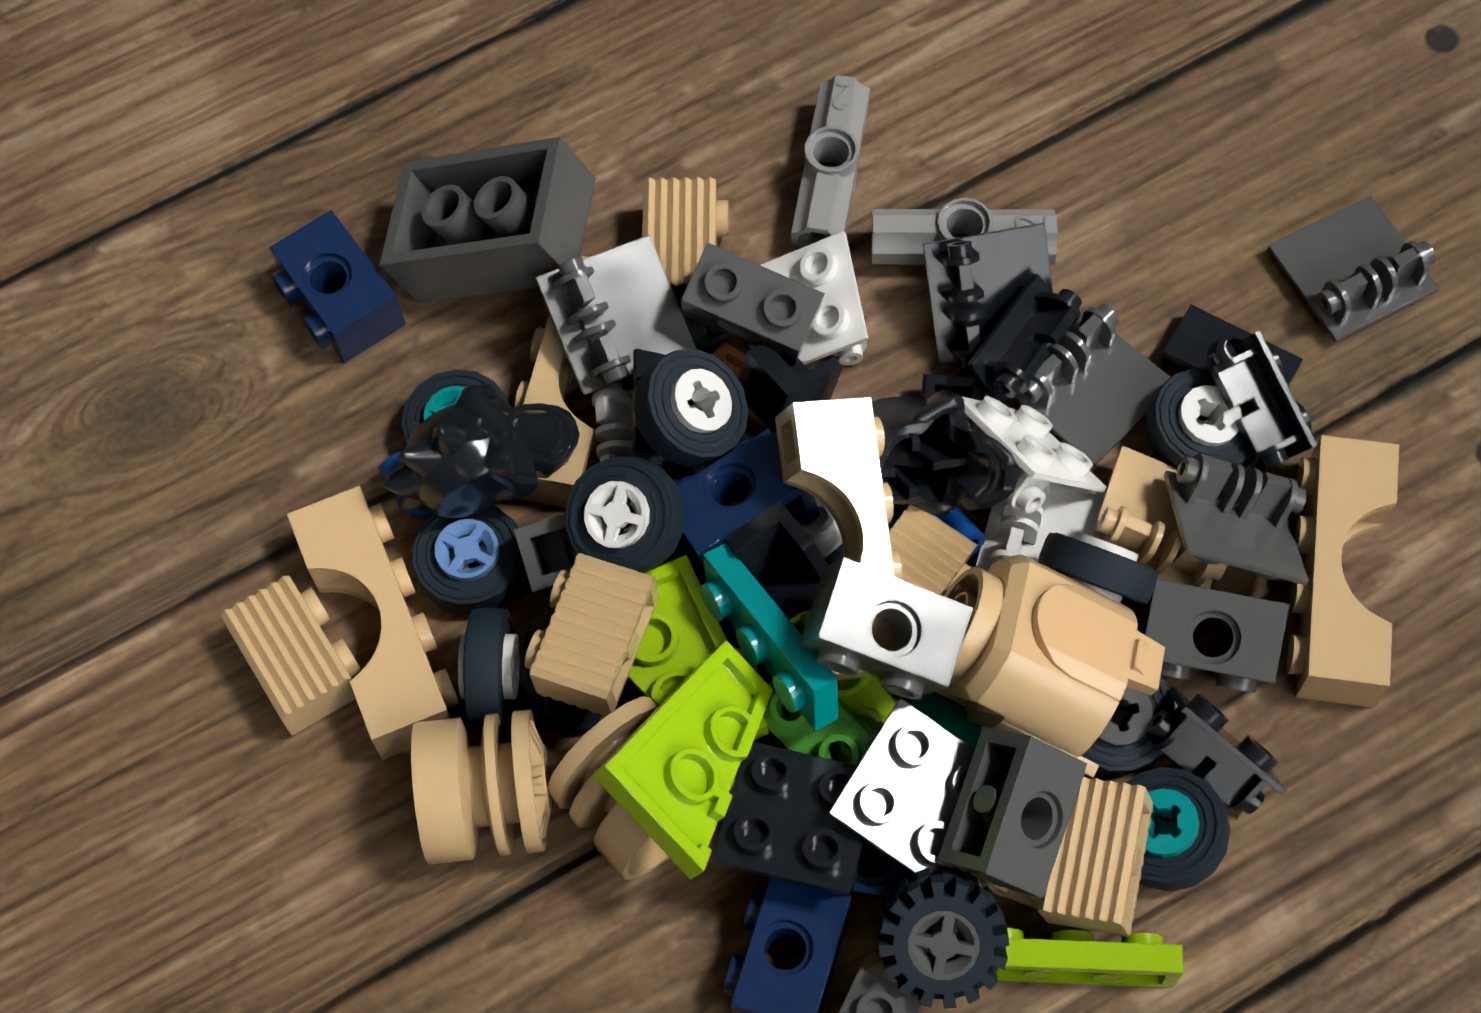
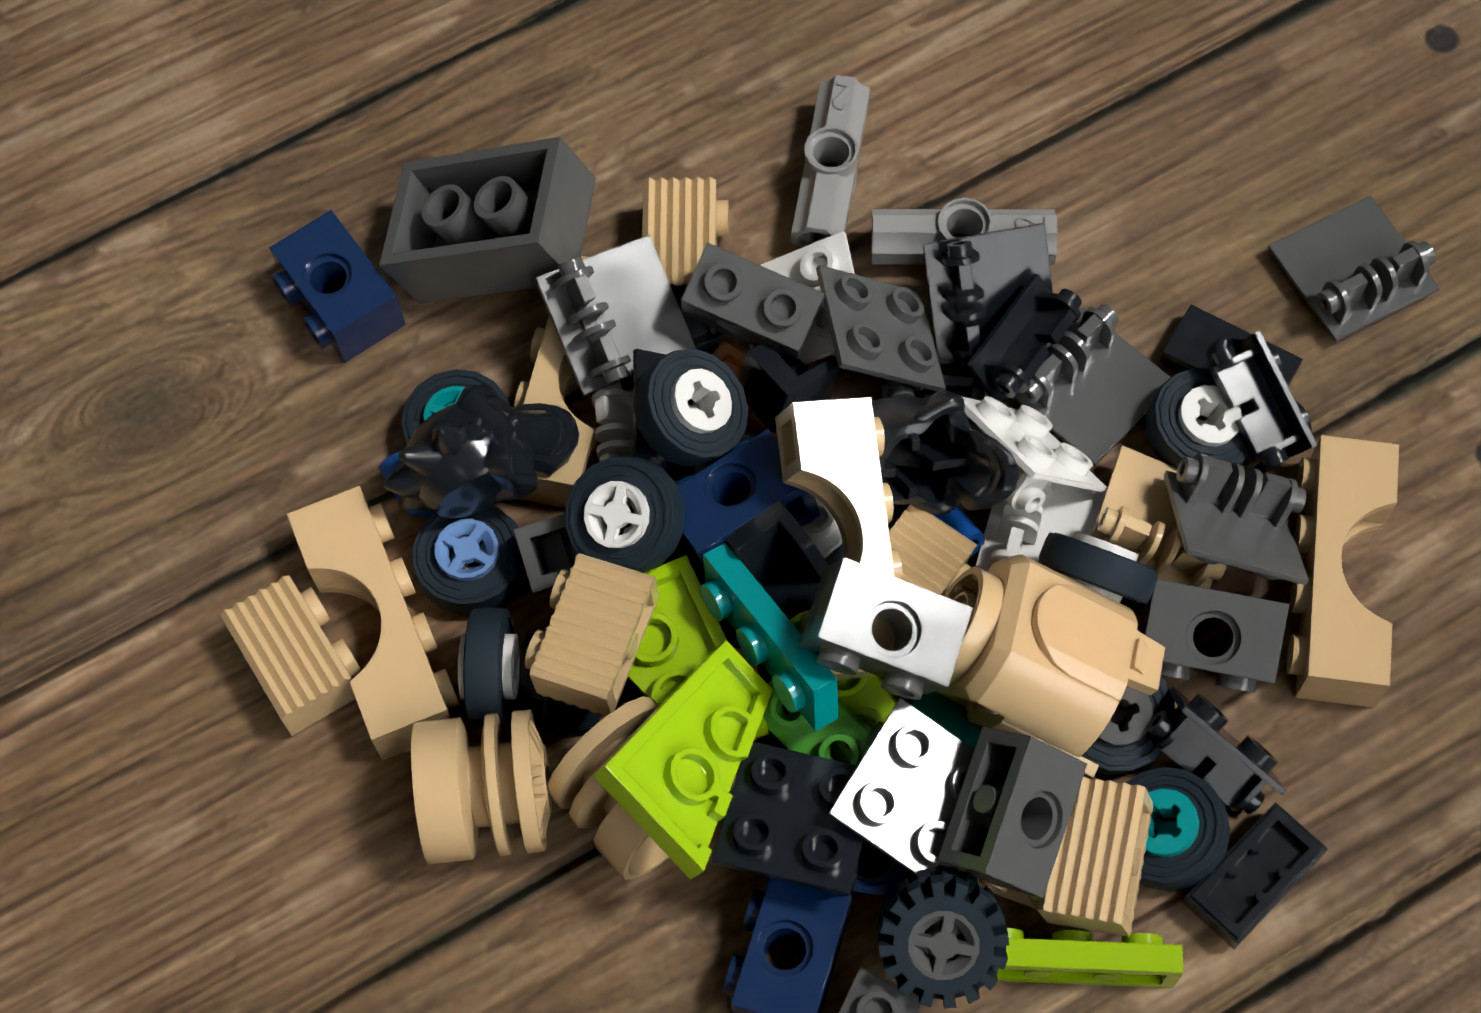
(880, 332): none -> dark grey hinge
(1255, 875): none -> black plate

